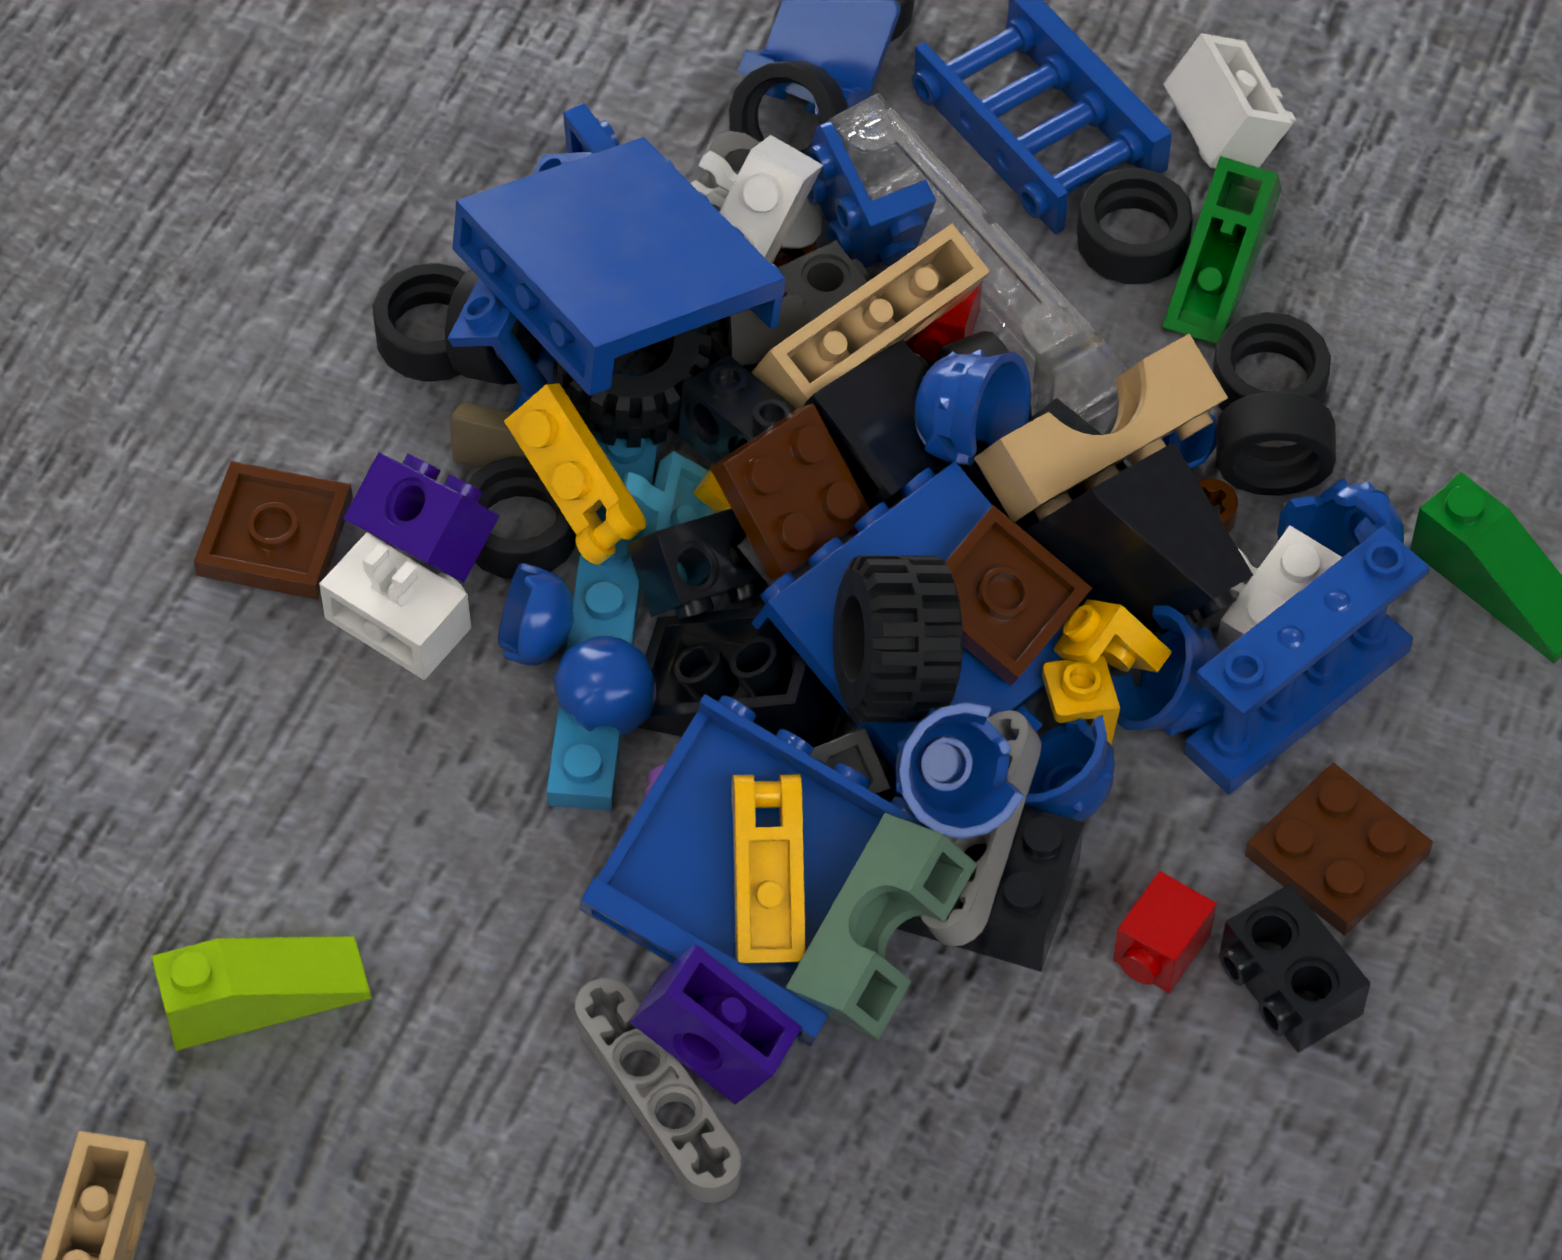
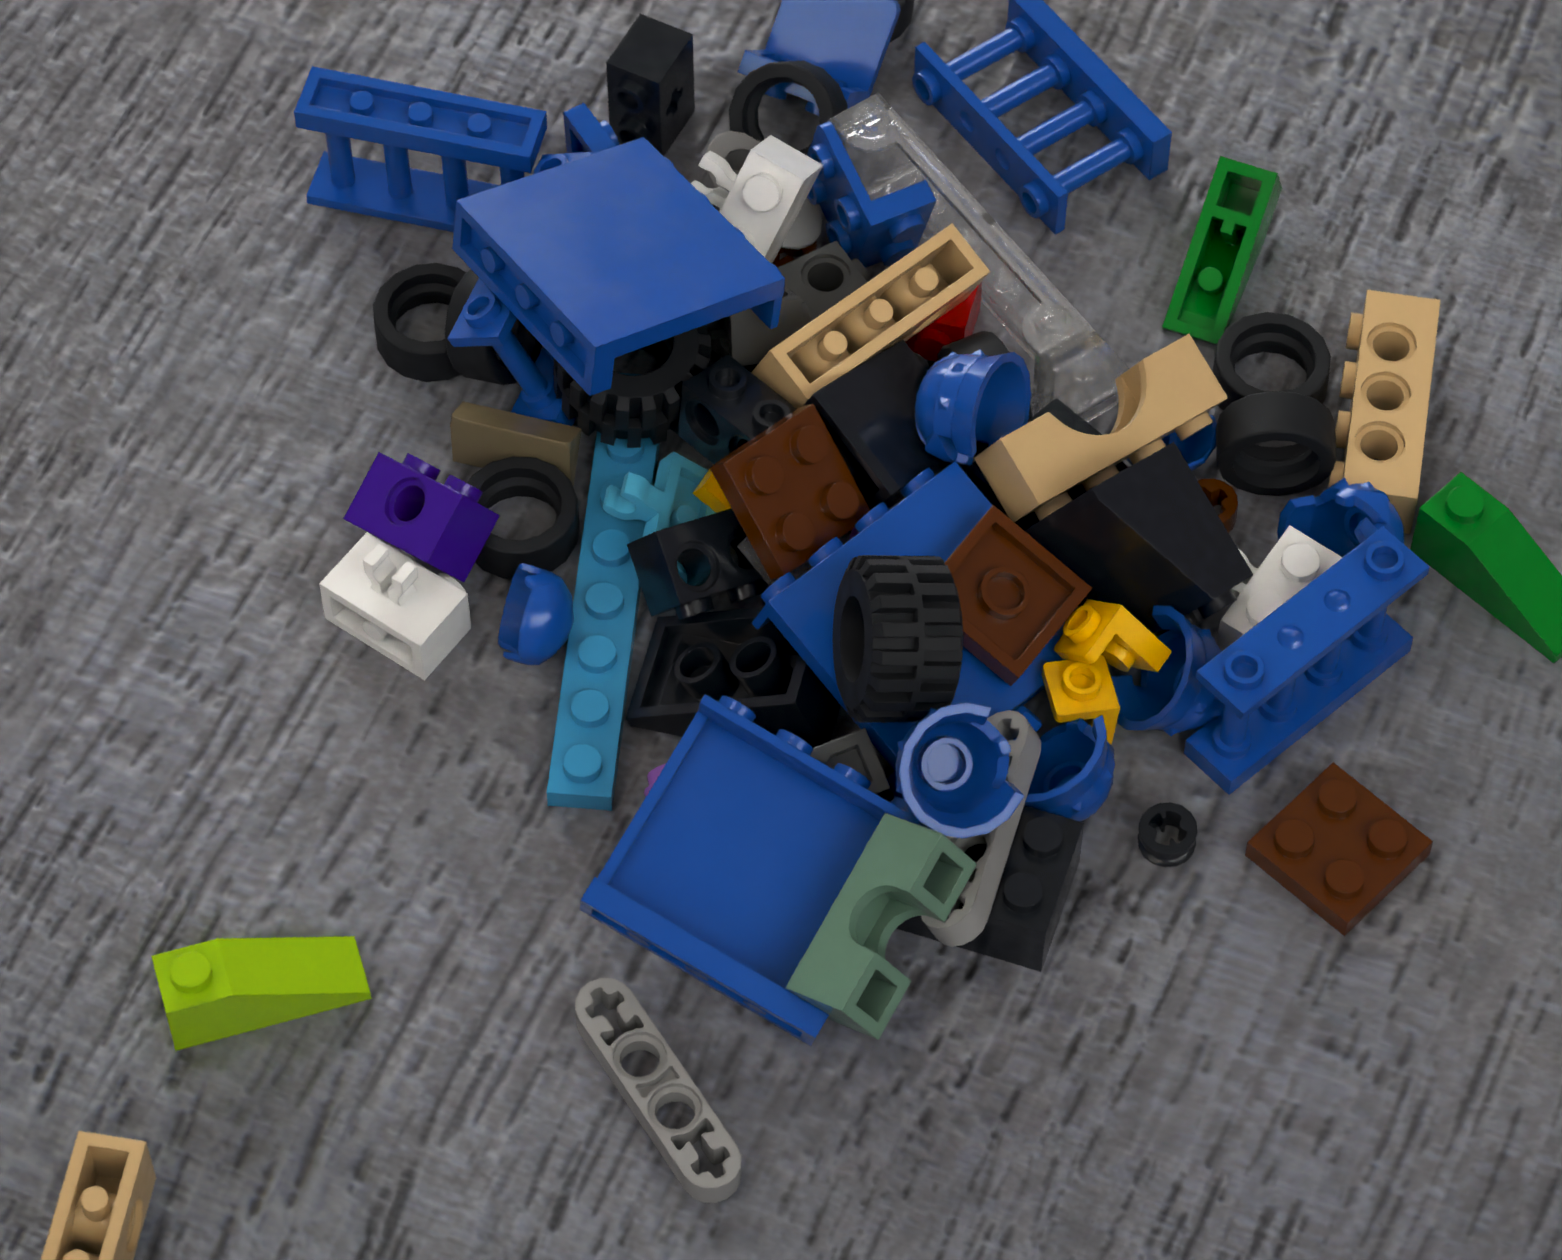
(273, 530): reddish brown plate -> none
(417, 120): none -> blue fence
(575, 472): yellow plate -> none
(605, 684): blue hair -> none
(651, 83): none -> black brick
(716, 1024): dark purple brick -> none
(768, 871): yellow plate -> none
(1130, 190): black tyre -> none
(1163, 932): red brick -> none
(1172, 815): none -> black bush
(1227, 101): white brick -> none
(1307, 962): black brick -> none
(1391, 374): none -> tan brick

